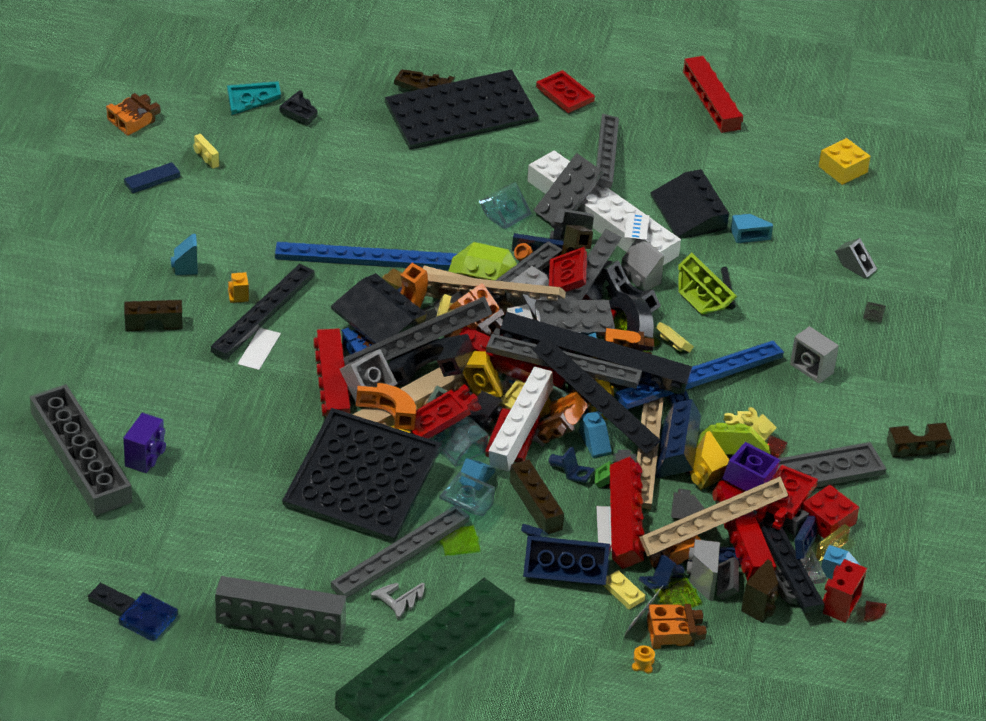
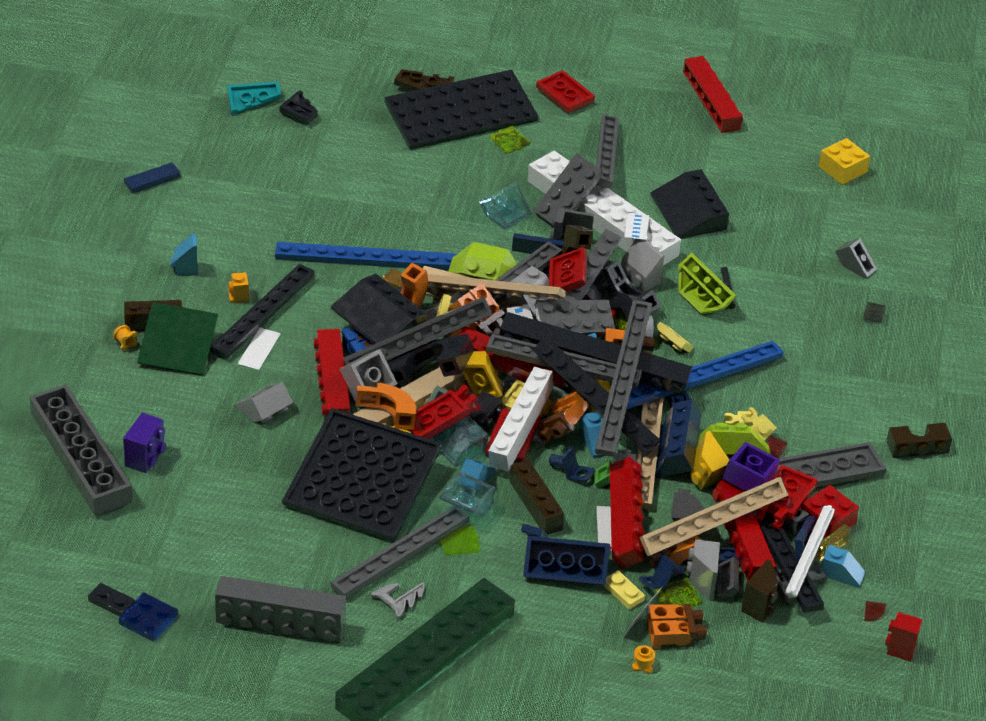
(125, 337): none -> light orange brick
(133, 113): hips -> none
(177, 338): none -> dark green piece
(206, 151): light yellow plate -> none
(265, 402): none -> light grey slope
(509, 139): none -> clear neon green piece
(522, 251): orange plate -> none
(623, 379): none -> dark grey plate
(750, 228): dark azure slope -> none
(810, 551): none -> white axle
(814, 354): light grey brick -> none
(846, 581): red piece -> none
(904, 636): none -> red brick

